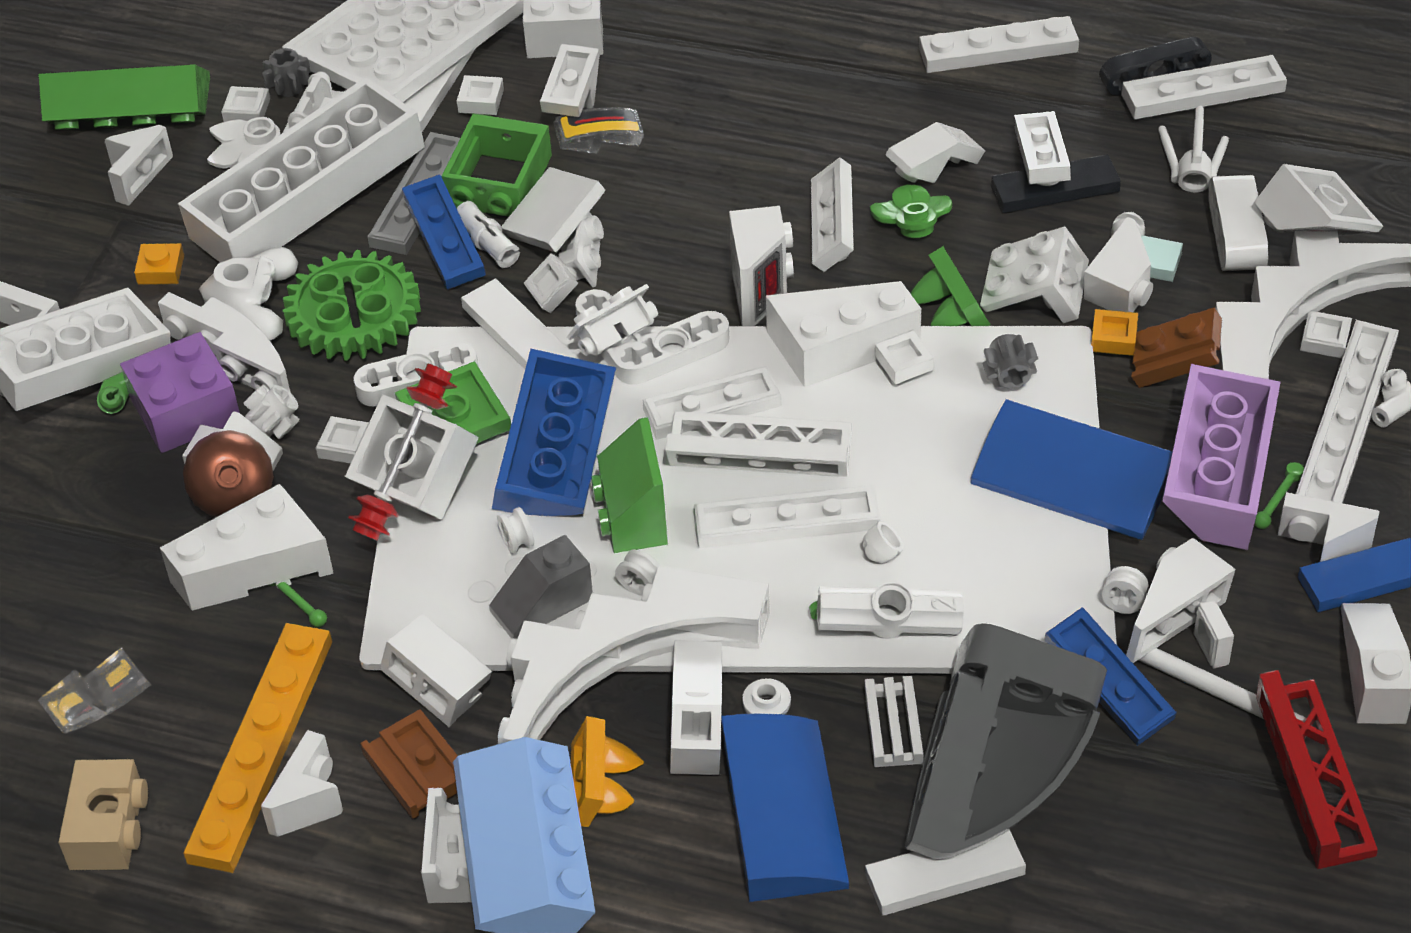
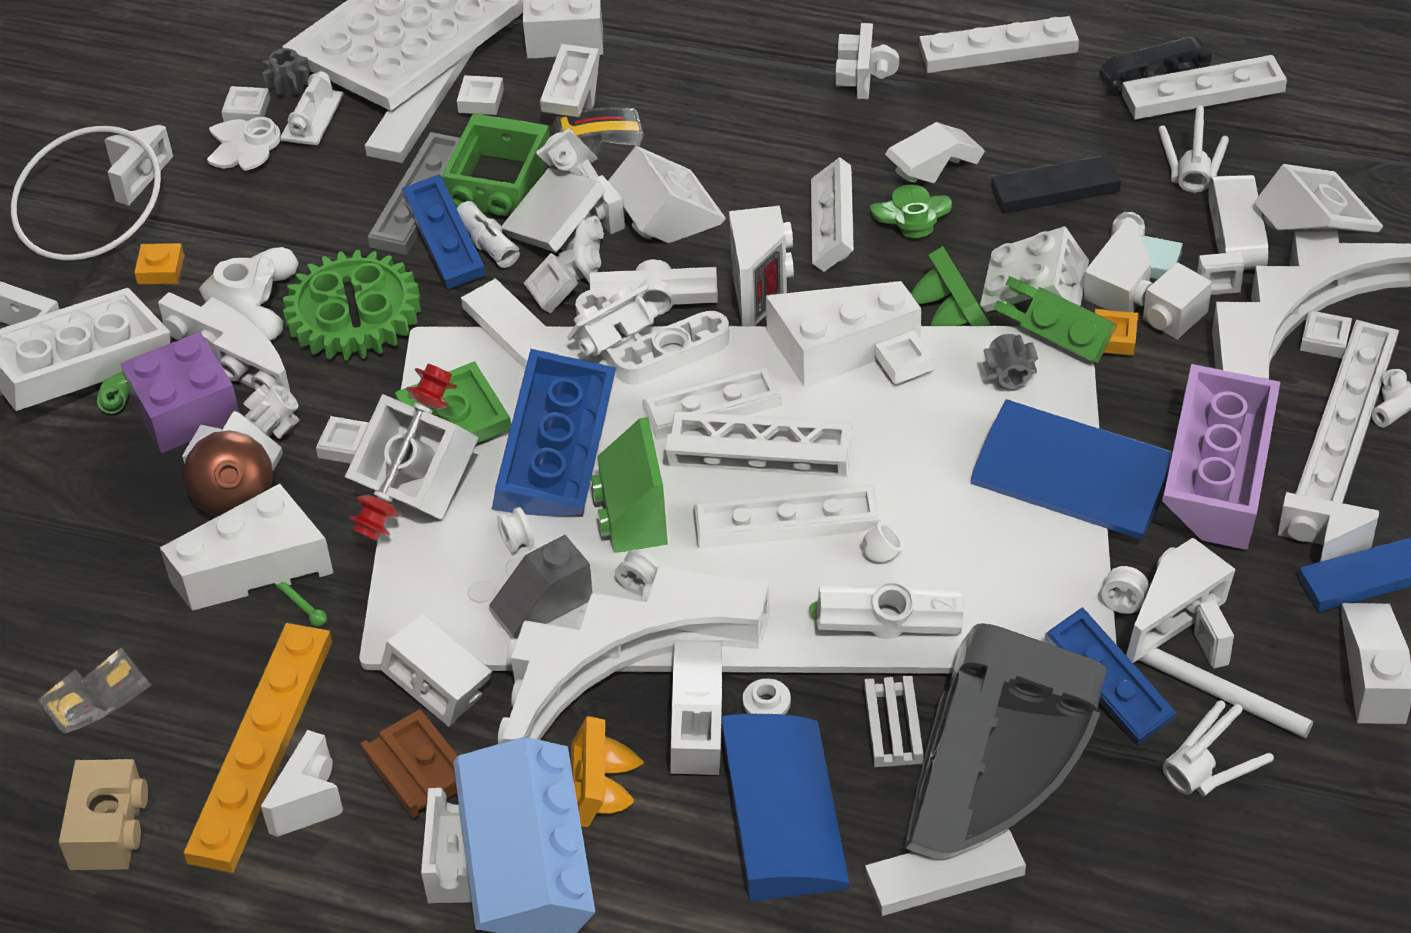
(124, 94): bright green slope -> none
(157, 175): none -> white piece
(303, 173): white brick -> none
(384, 371): white beam -> none
(569, 154): none -> white hinge
(609, 208): none -> white plate
(663, 197): none -> white slope
(665, 284): none -> white piece
(859, 60): none -> white hips
(1042, 148): white plate -> none
(1060, 321): none -> bright green hinge
(1173, 346): dark orange plate -> none
(1177, 300): none -> white brick
(1193, 763): none -> white plant
(1223, 270): none -> white tile
(1293, 473): bright green hinge -> none
(1303, 774): red fence -> none

